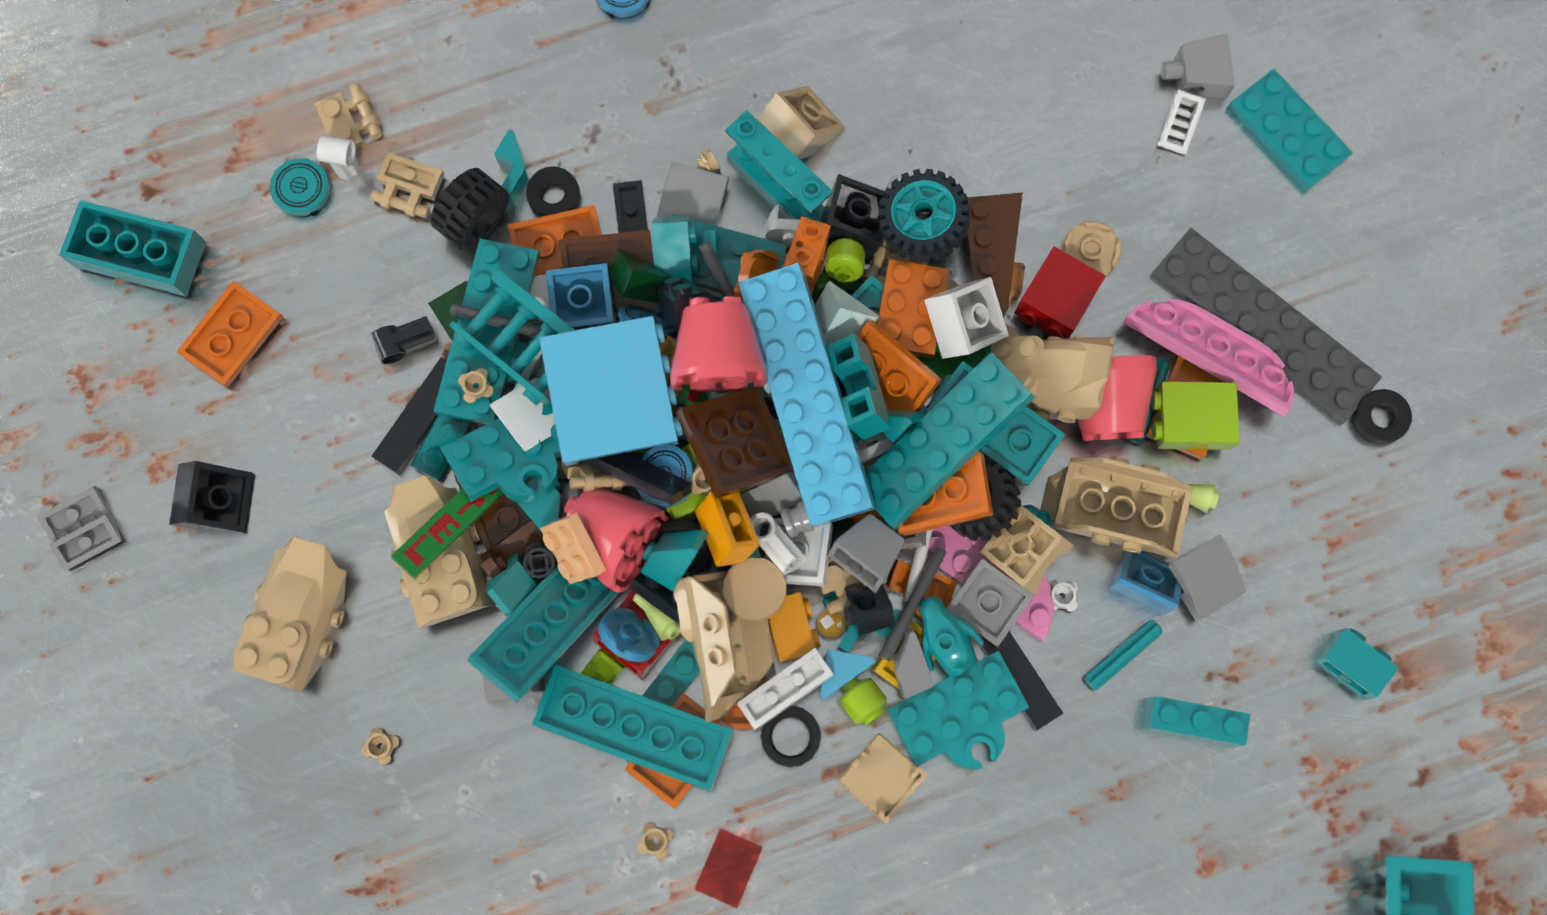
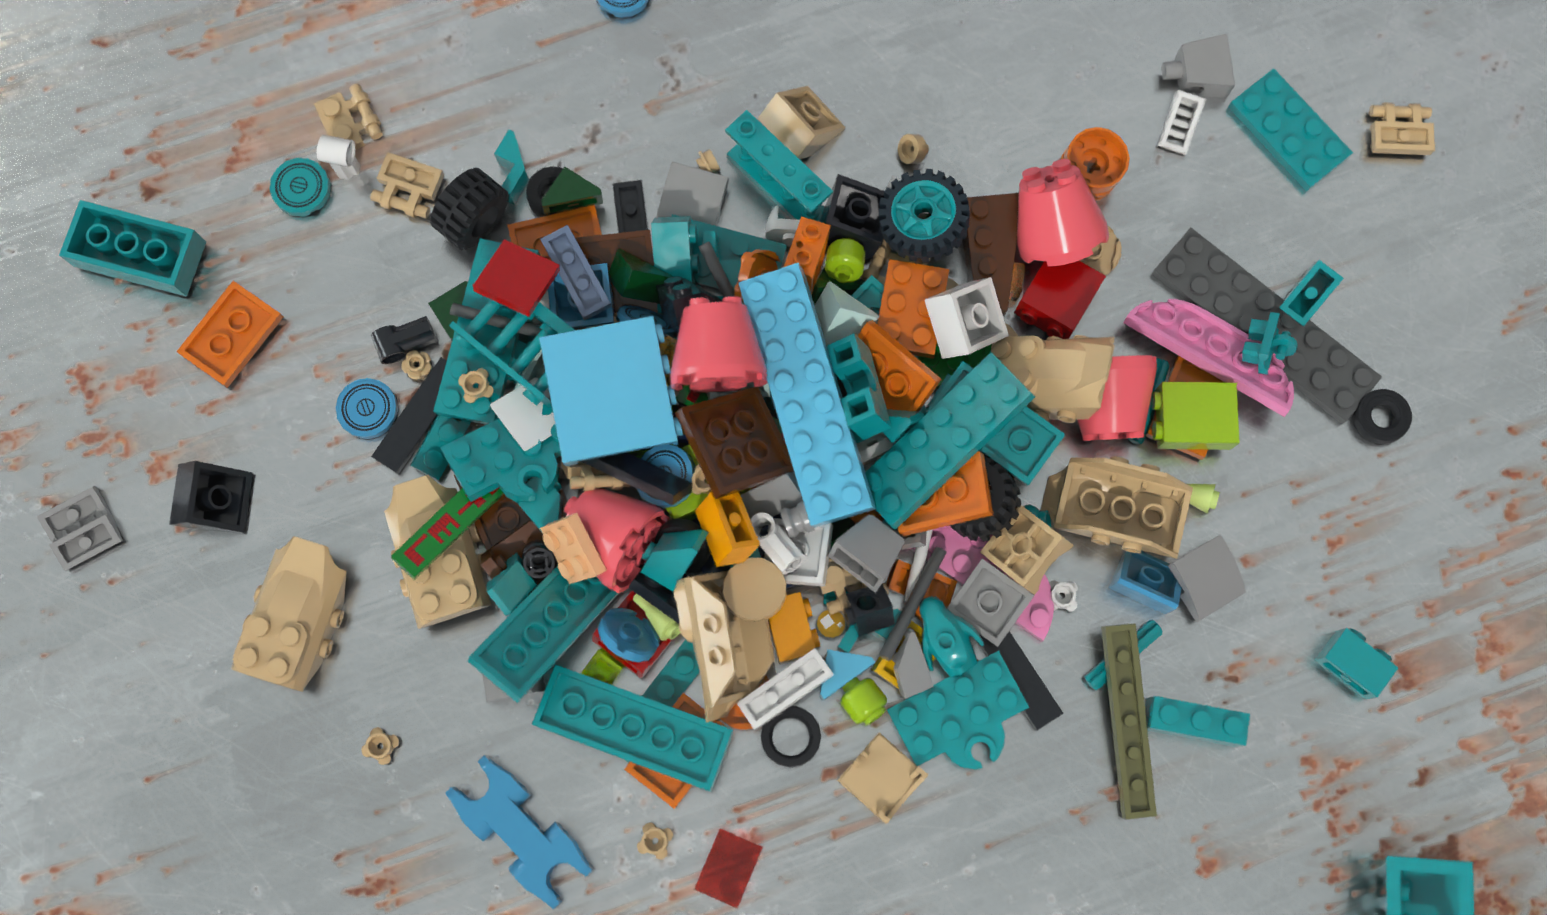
(366, 408): none -> dark azure tile
(424, 364): none -> tan plate
(516, 278): none -> red tile
(536, 849): none -> dark azure piece
(569, 193): none -> dark green slope
(576, 272): none -> sand blue plate
(912, 149): none -> tan tile
(1058, 215): none -> coral cone
(1104, 154): none -> orange wheel
(1128, 721): none -> olive plate
(1272, 342): none -> teal hips
(1310, 292): none -> teal slope
(1402, 137): none -> tan plate

